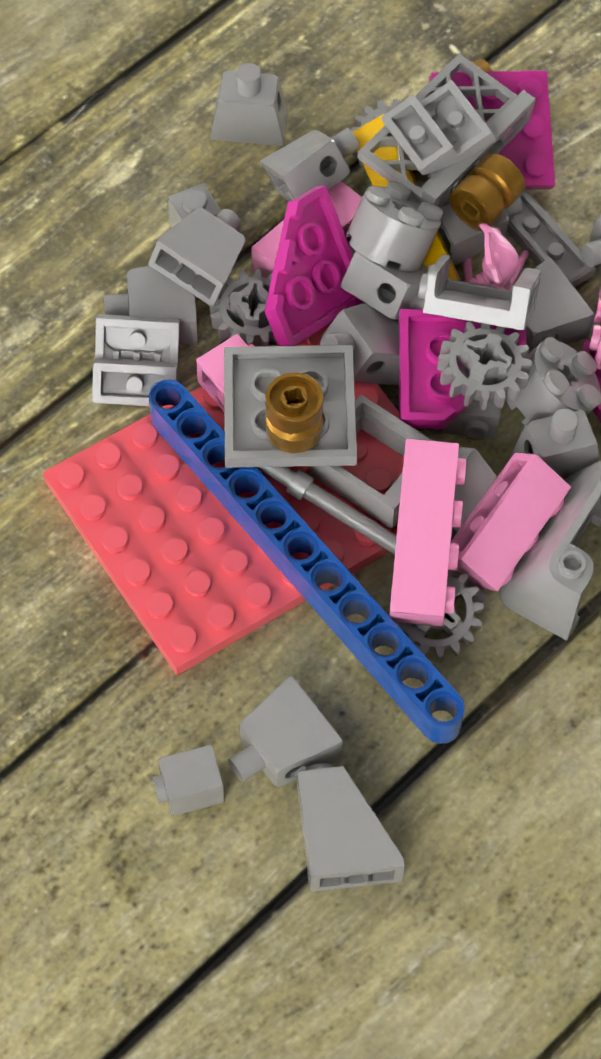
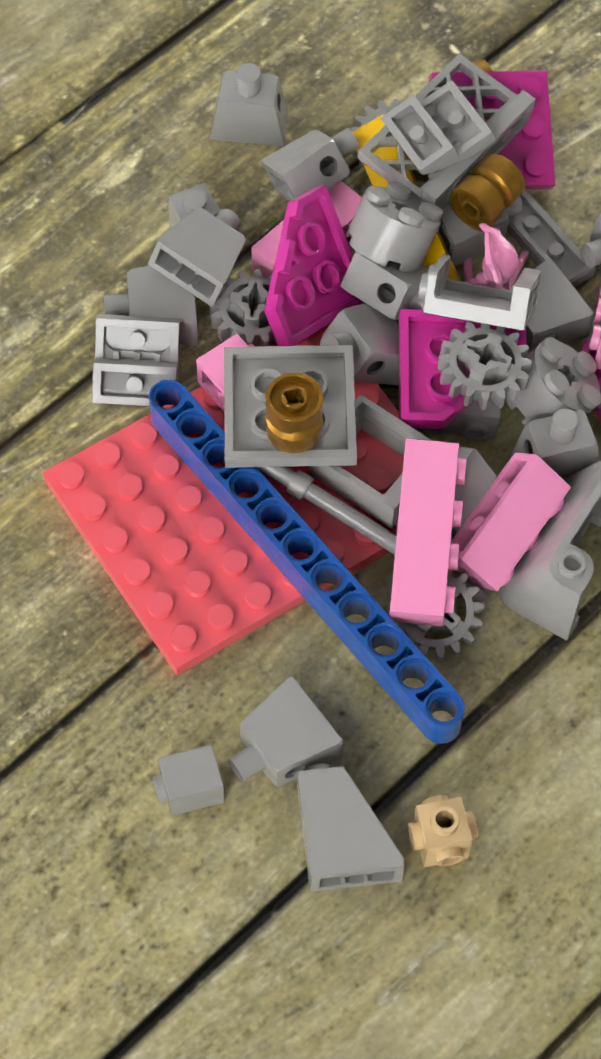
(440, 844): none -> tan brick

